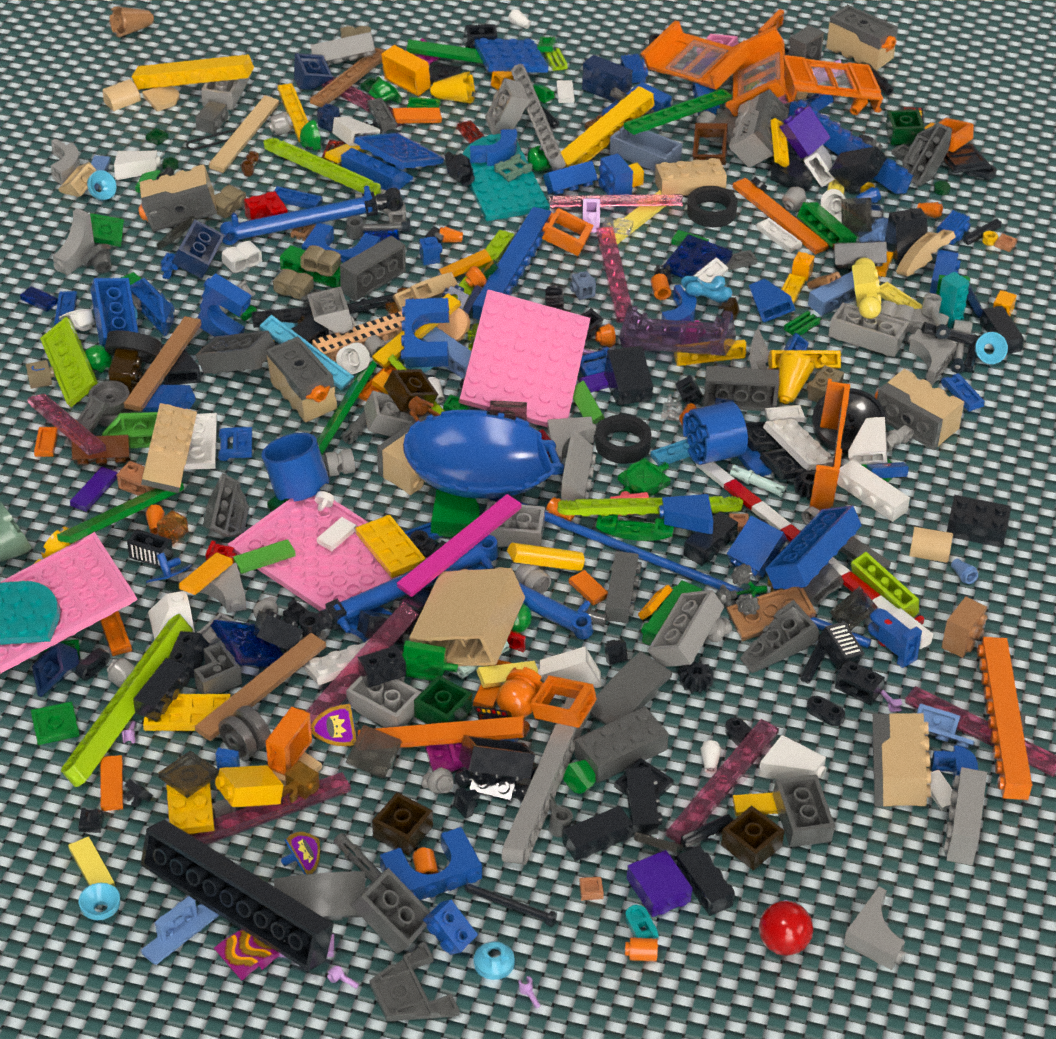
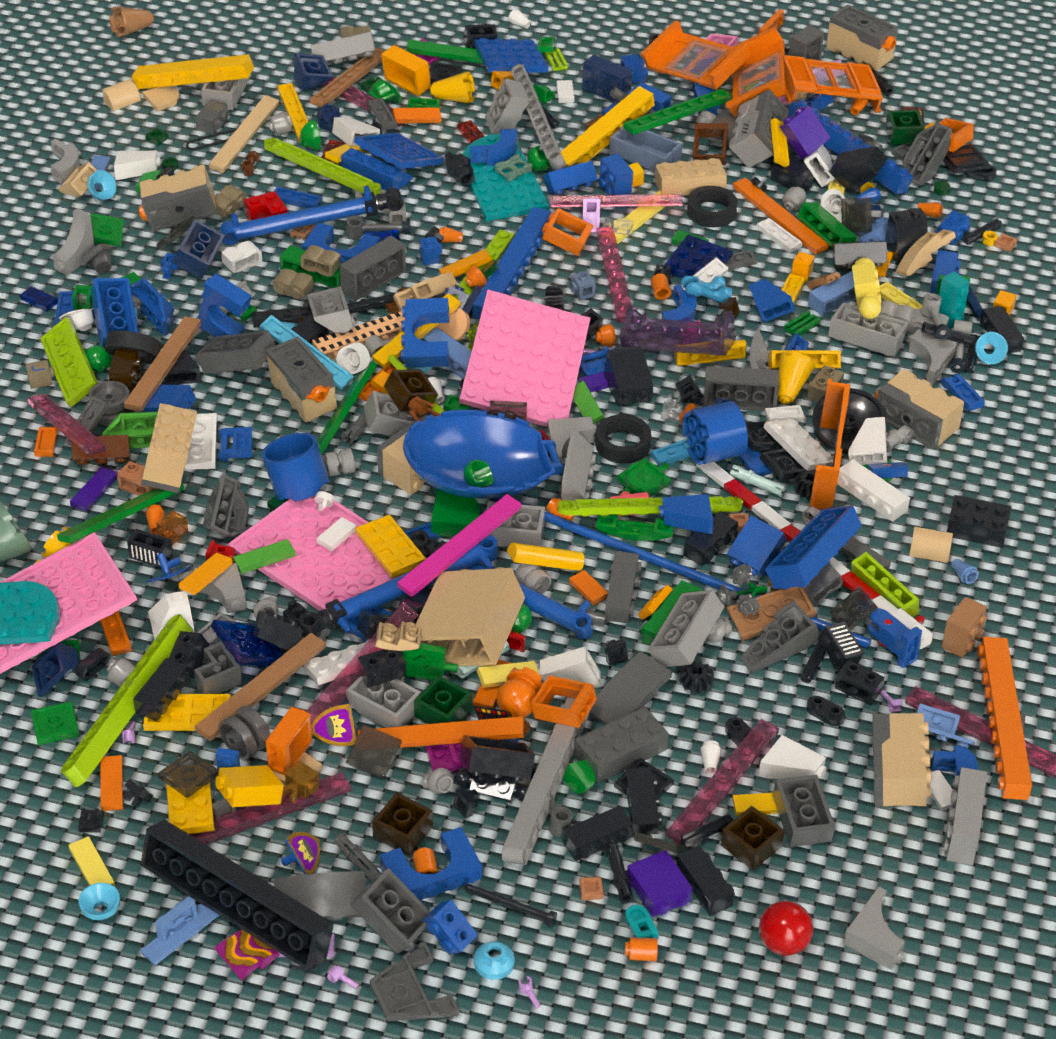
(82, 297): none -> green window
(399, 639): none -> tan slope
(478, 474): none -> green hair
(621, 879): none -> black pin

